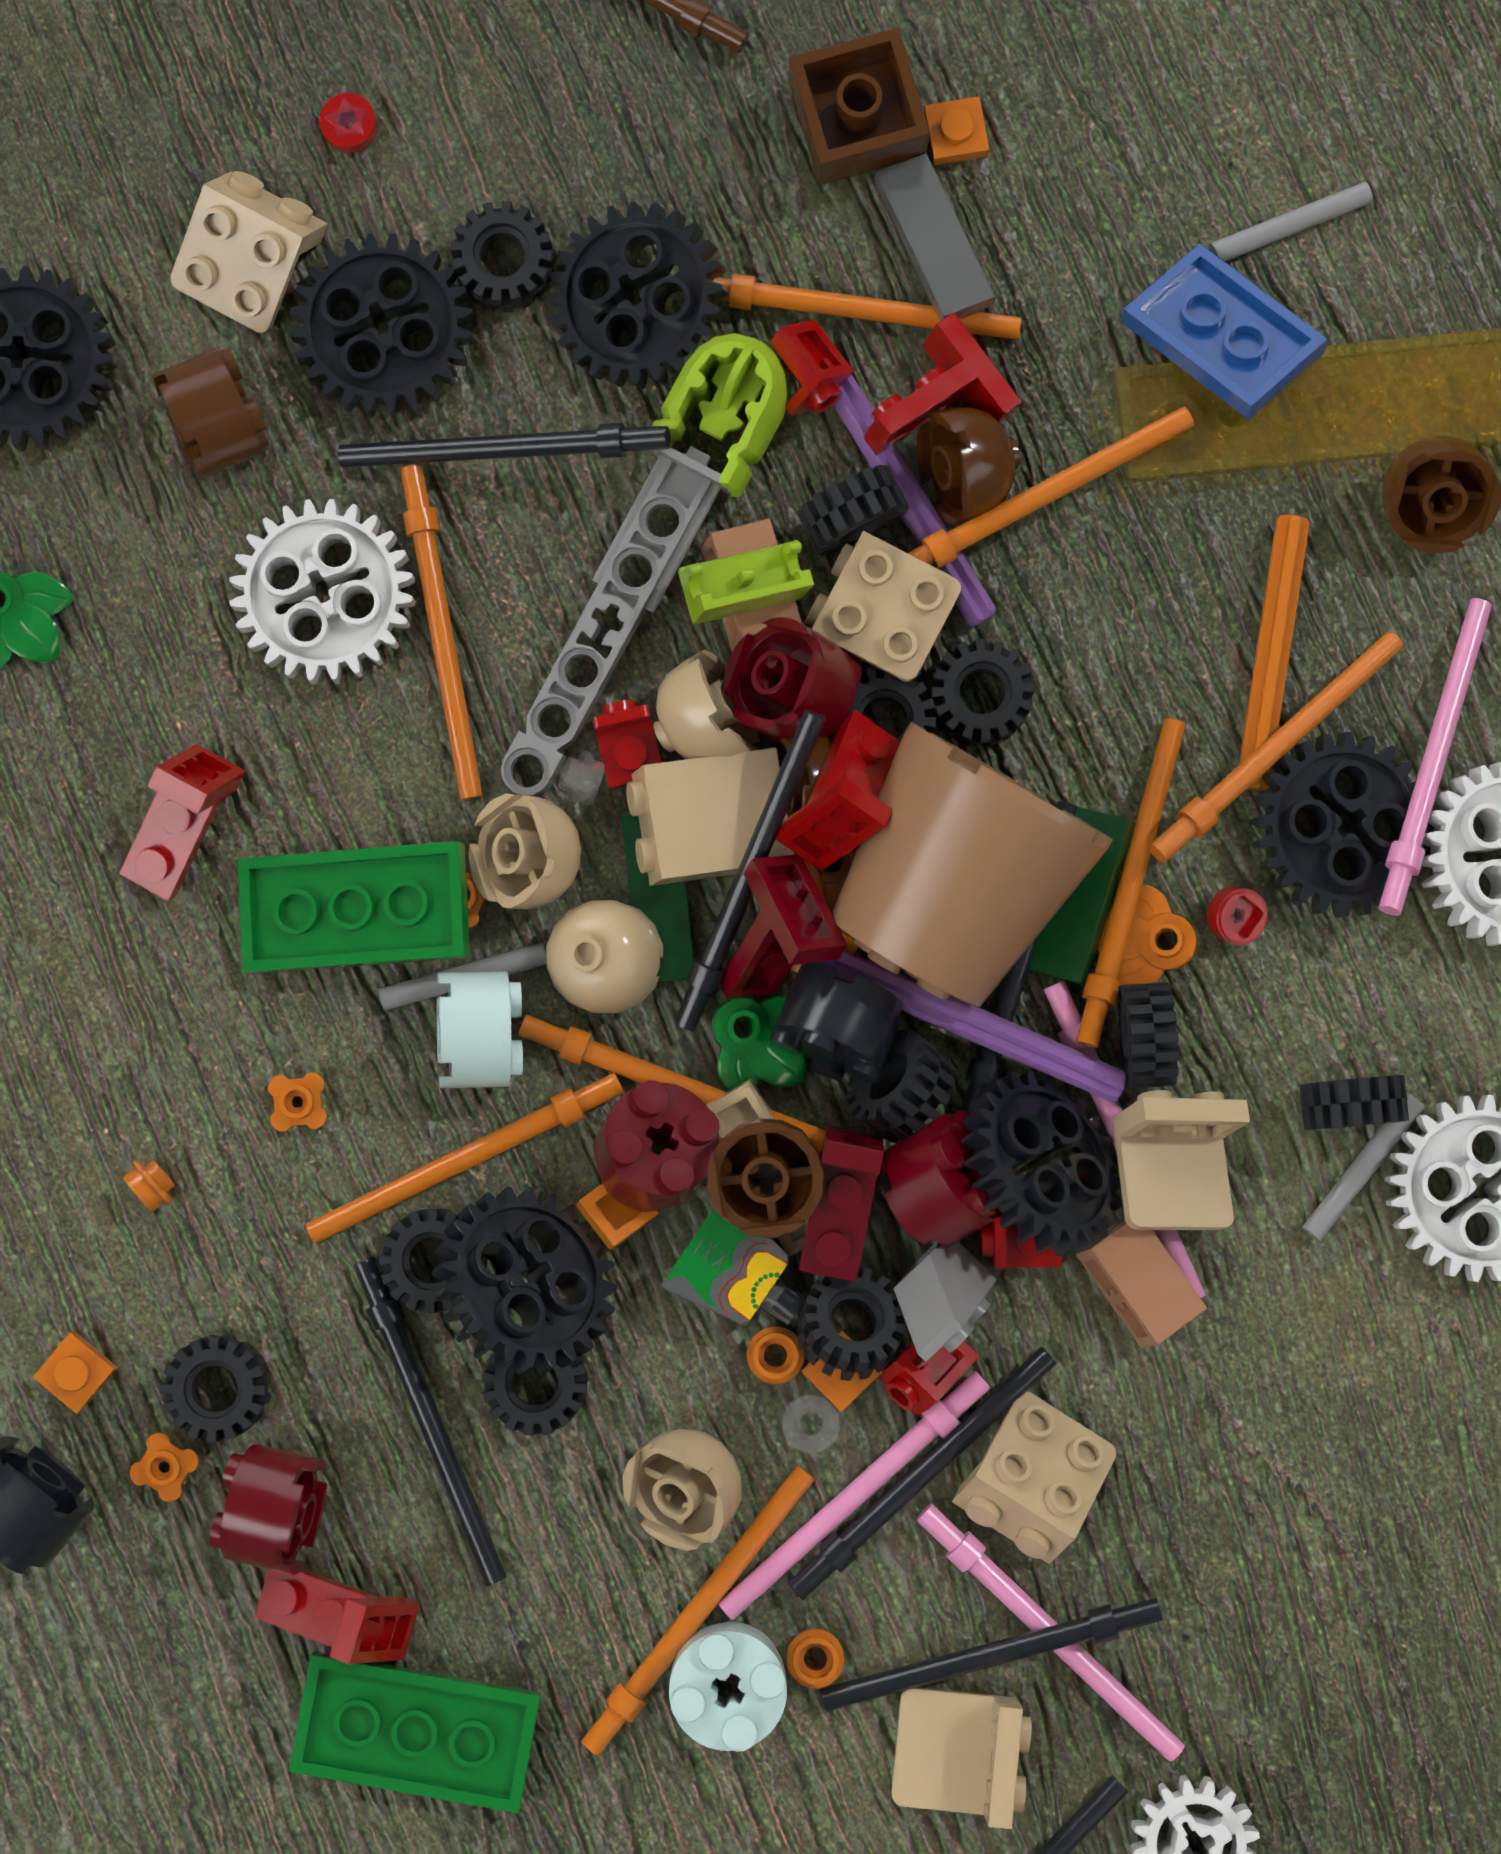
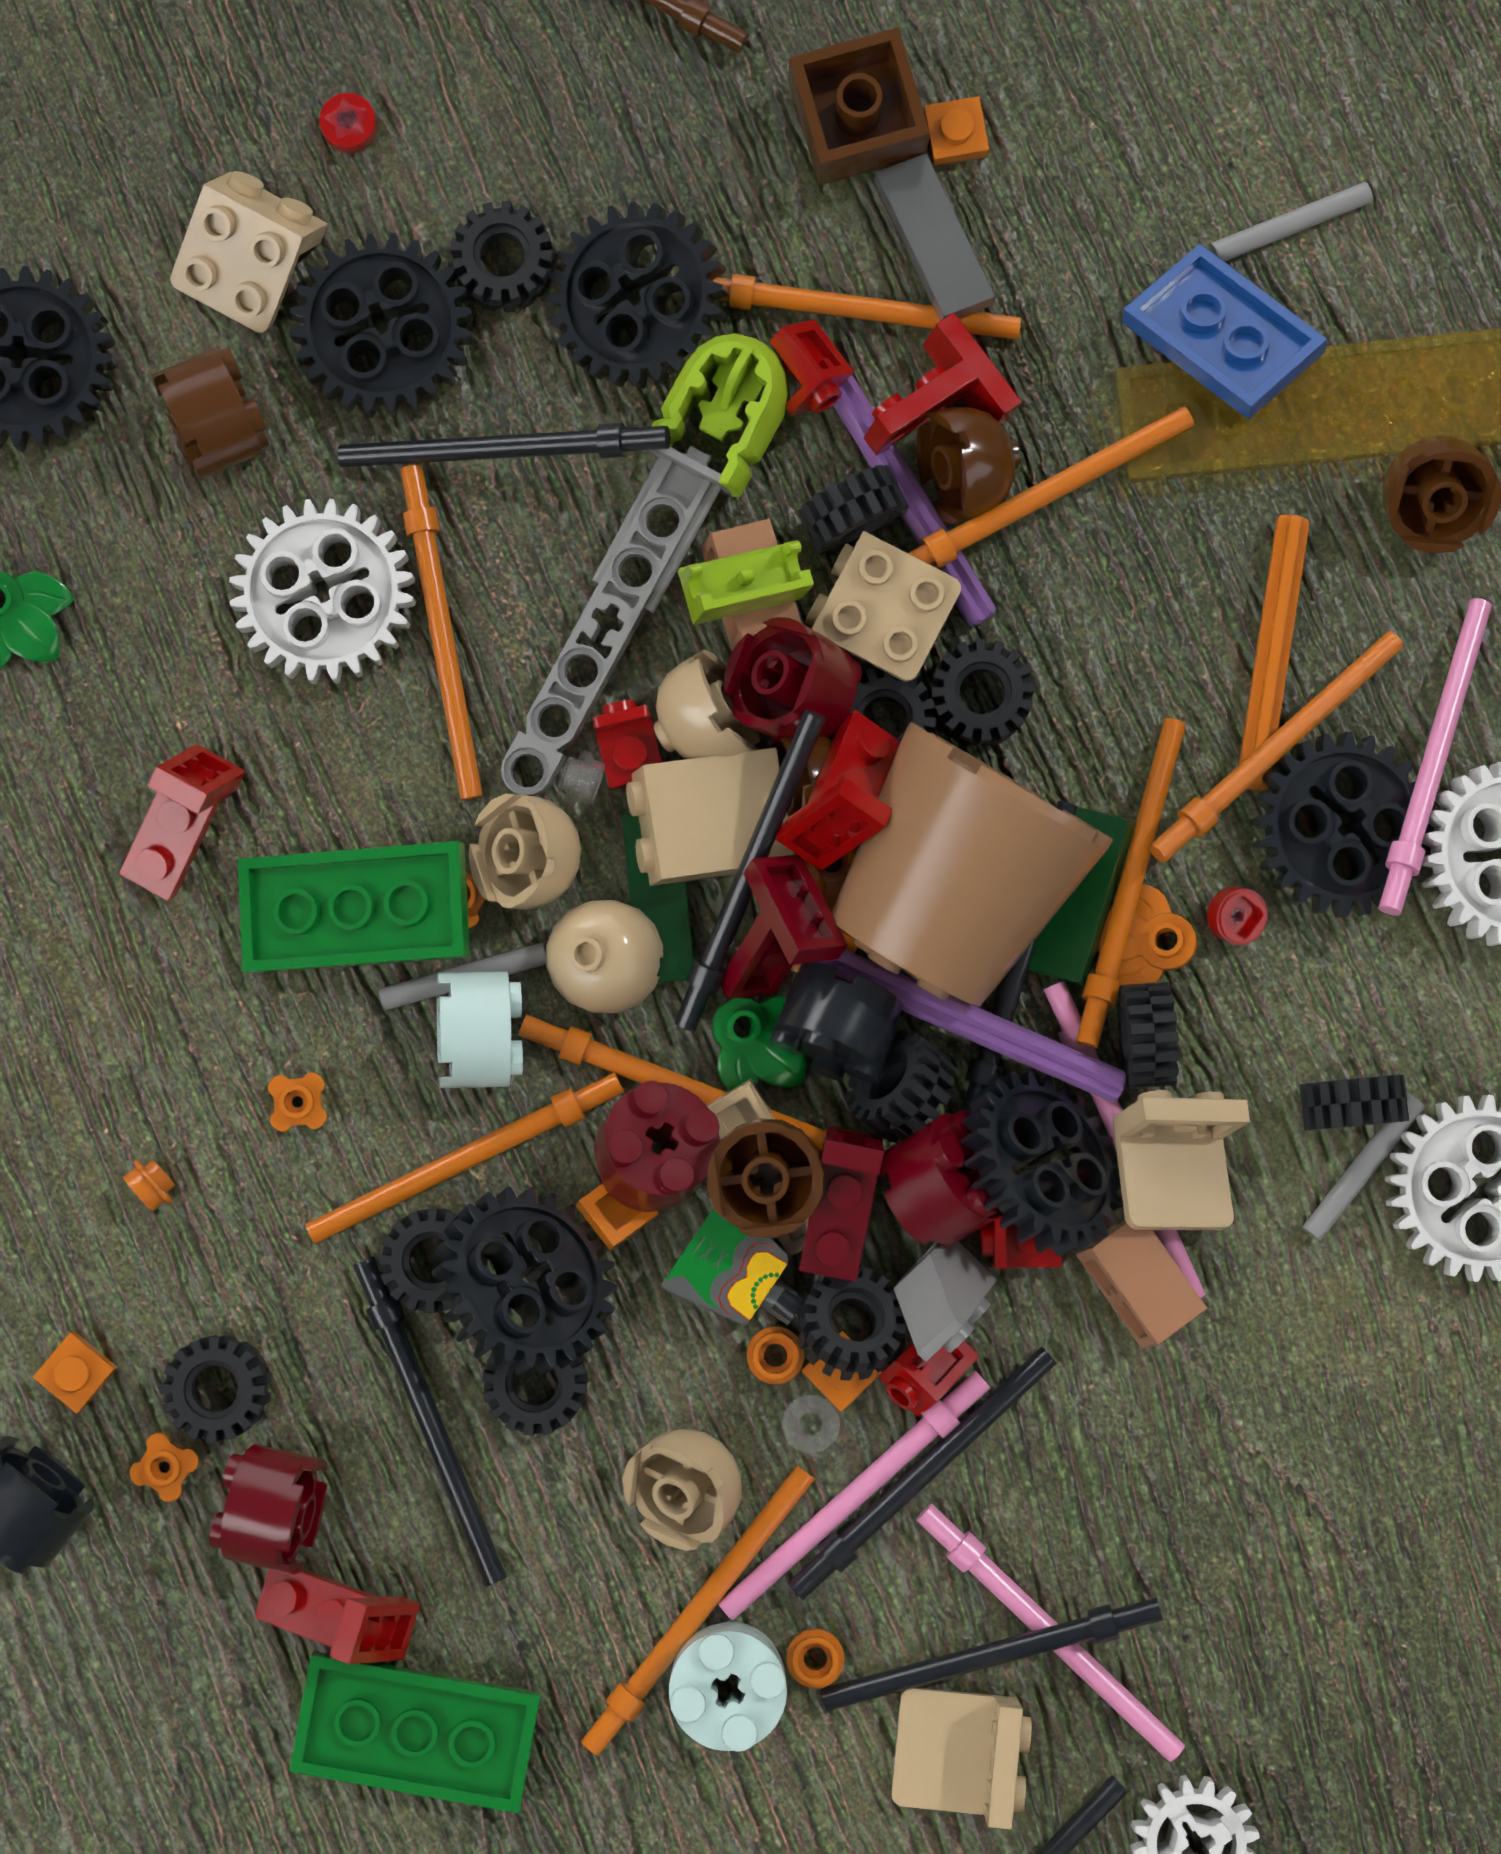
(1037, 1478): tan bracket -> none

